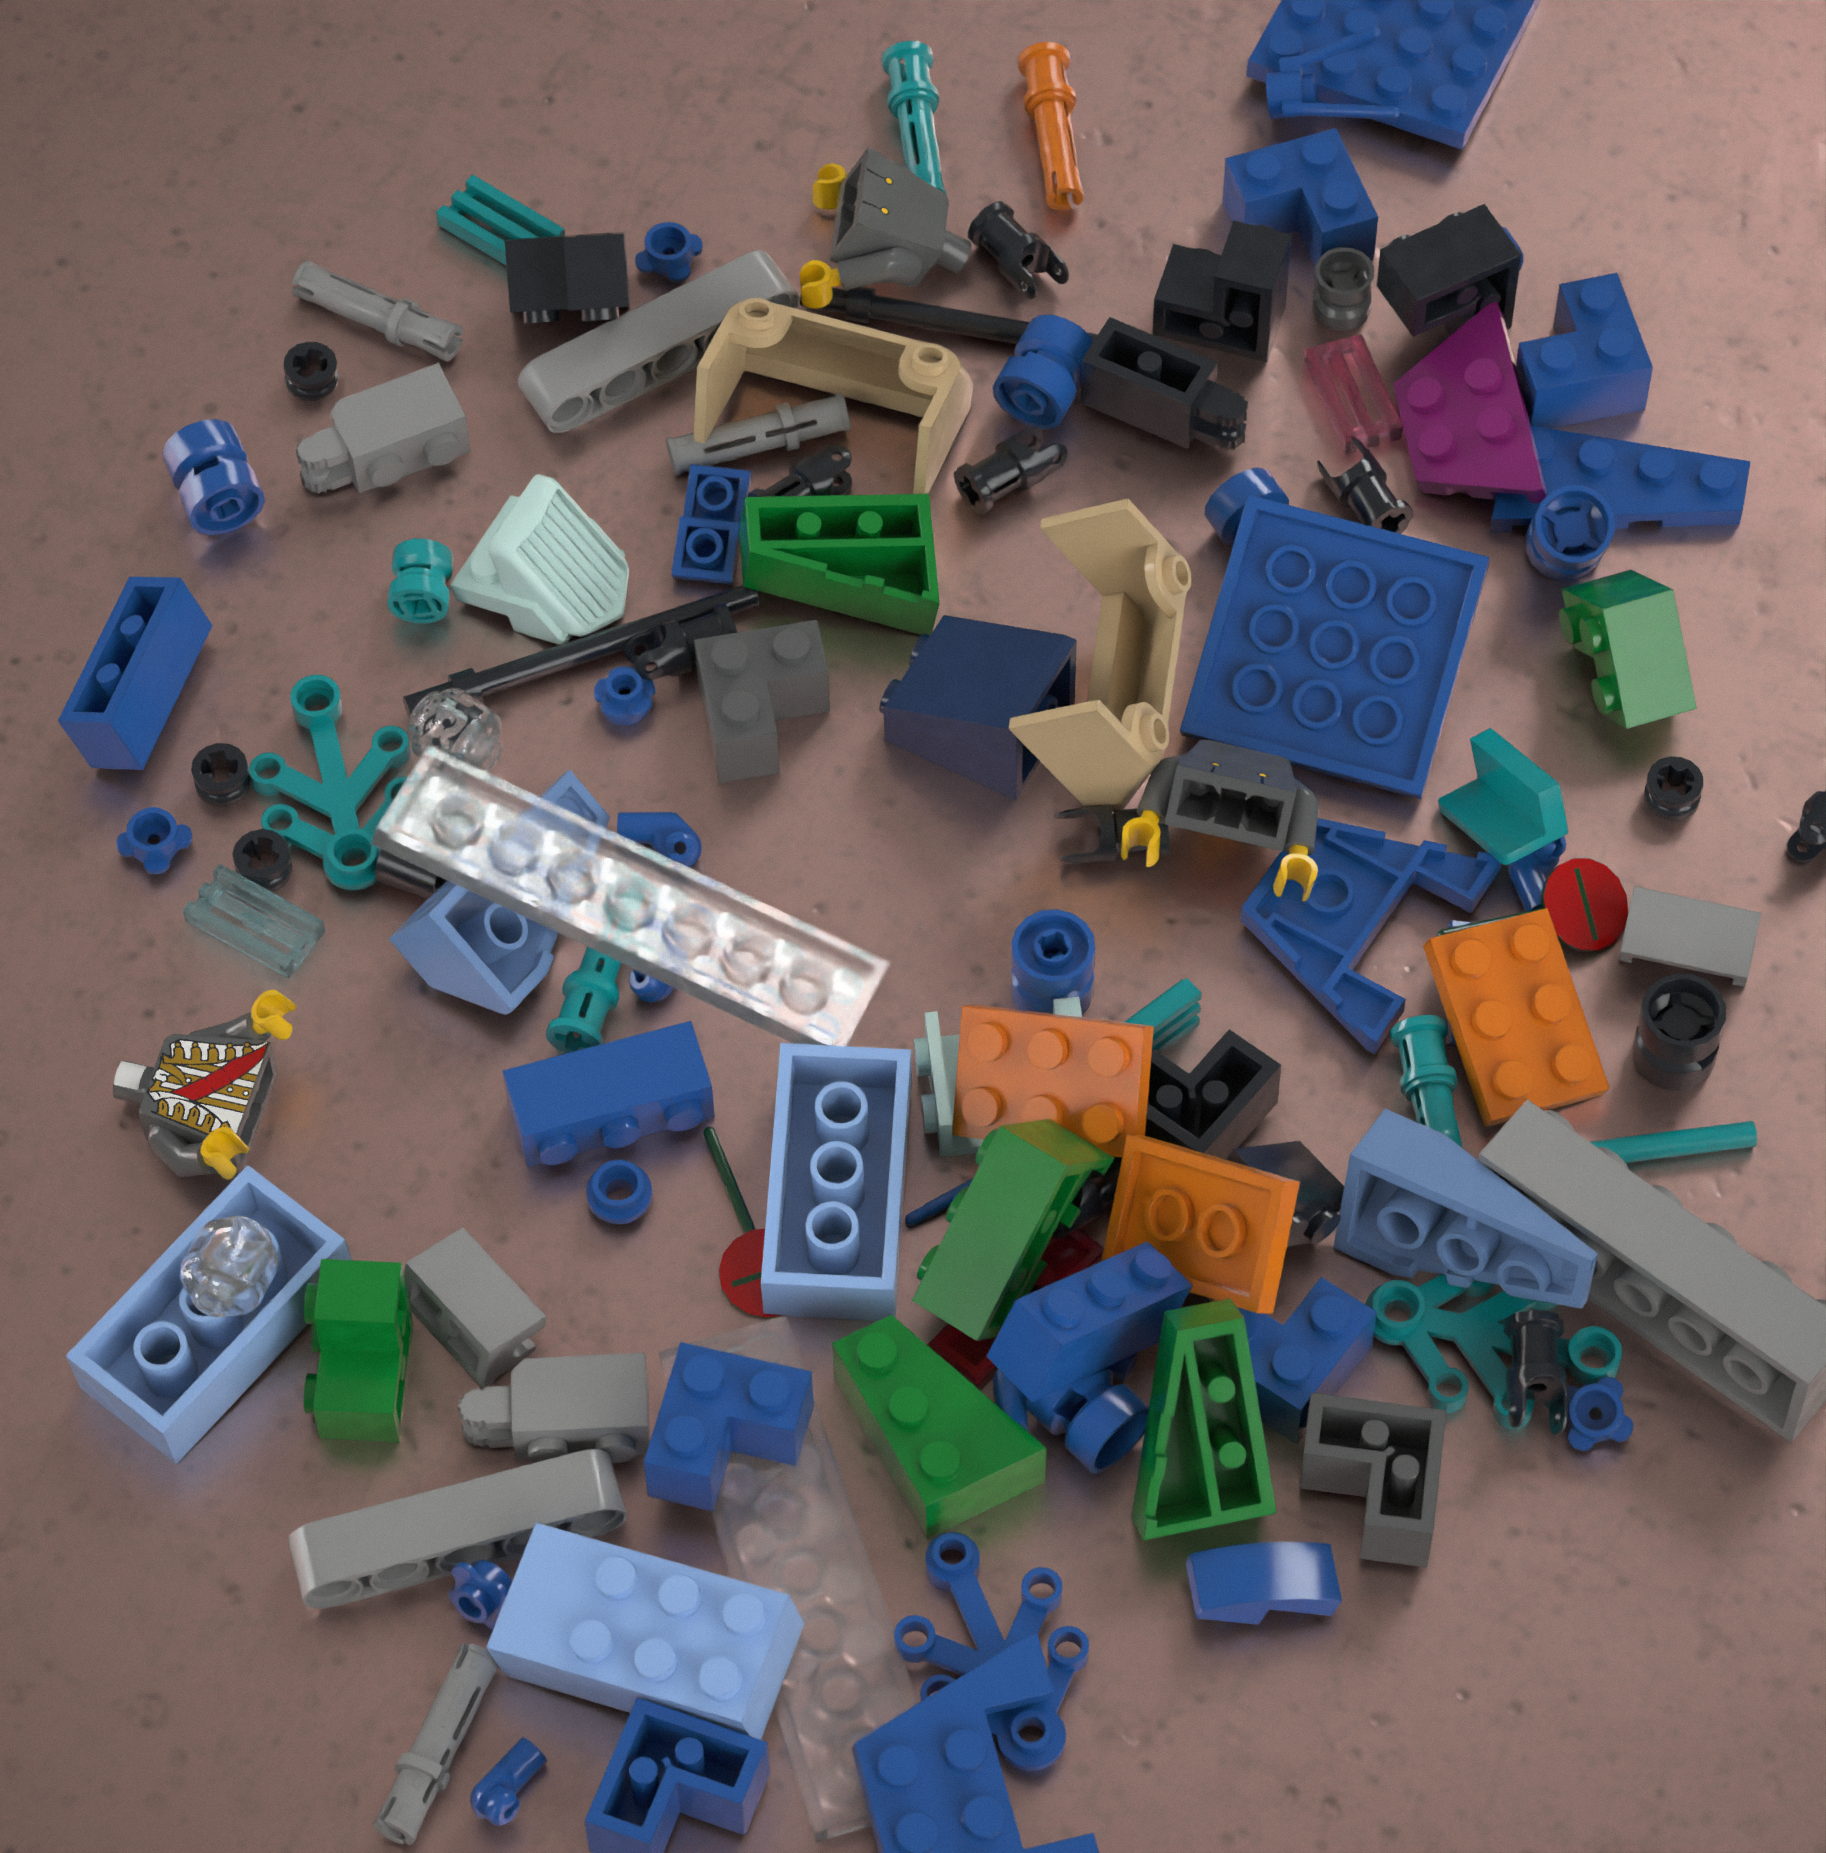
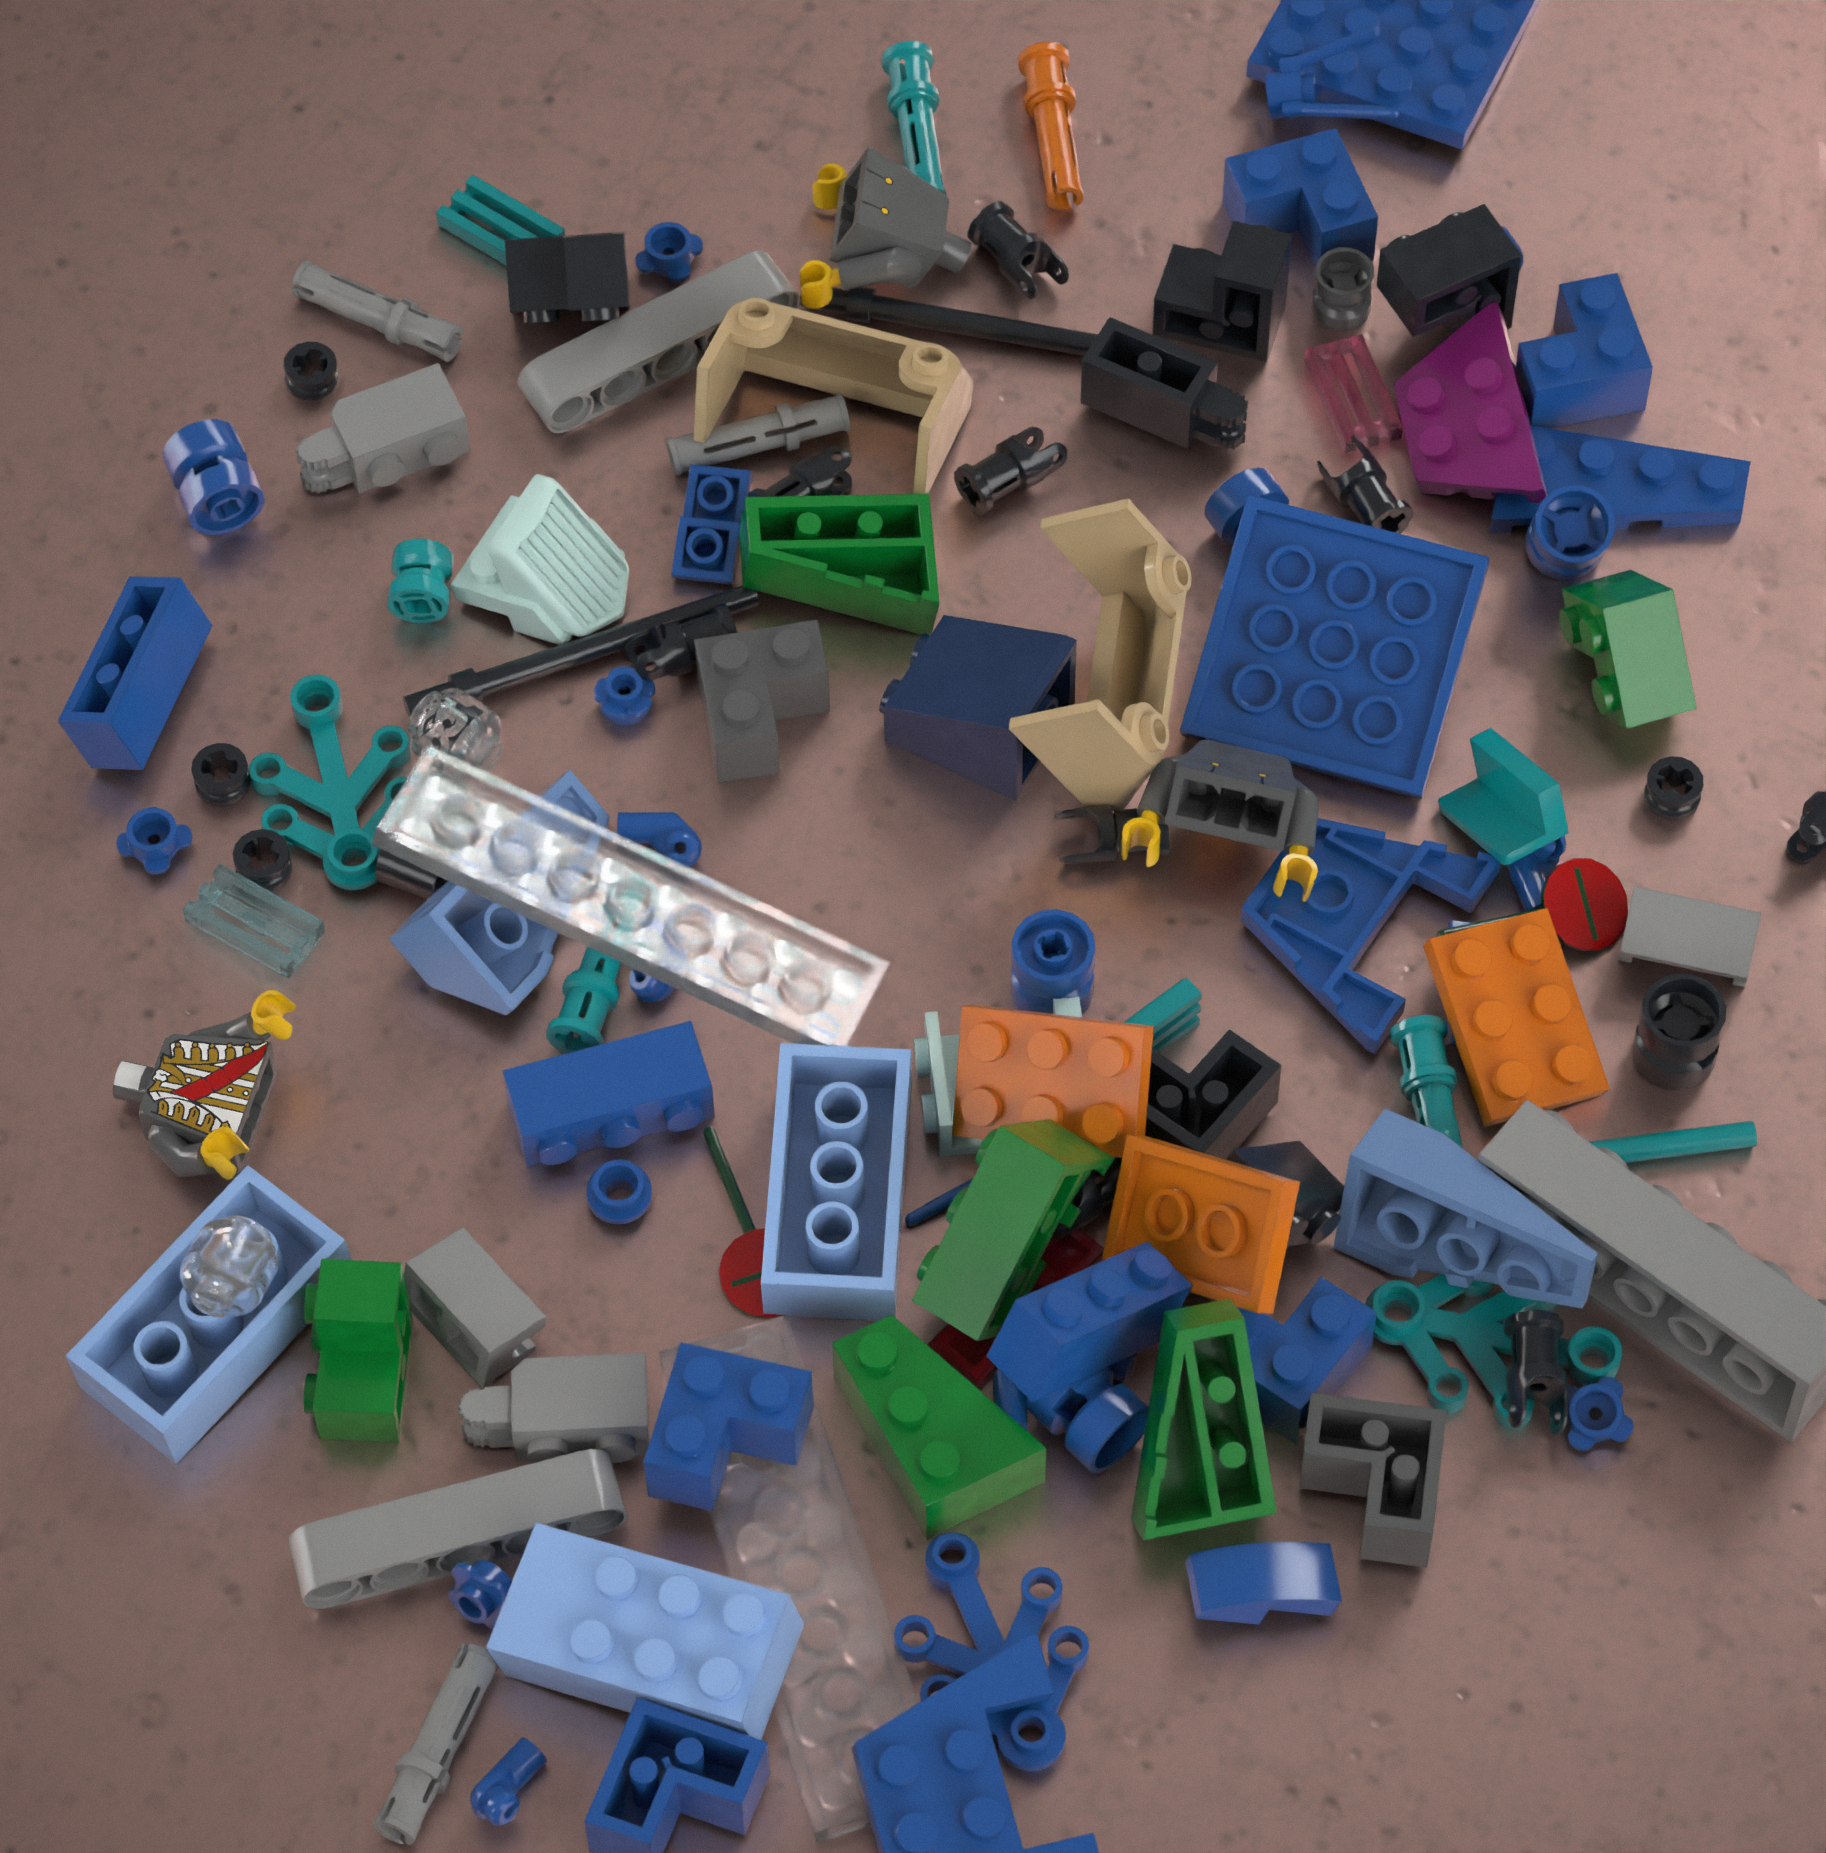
(1044, 373): blue wheel -> none

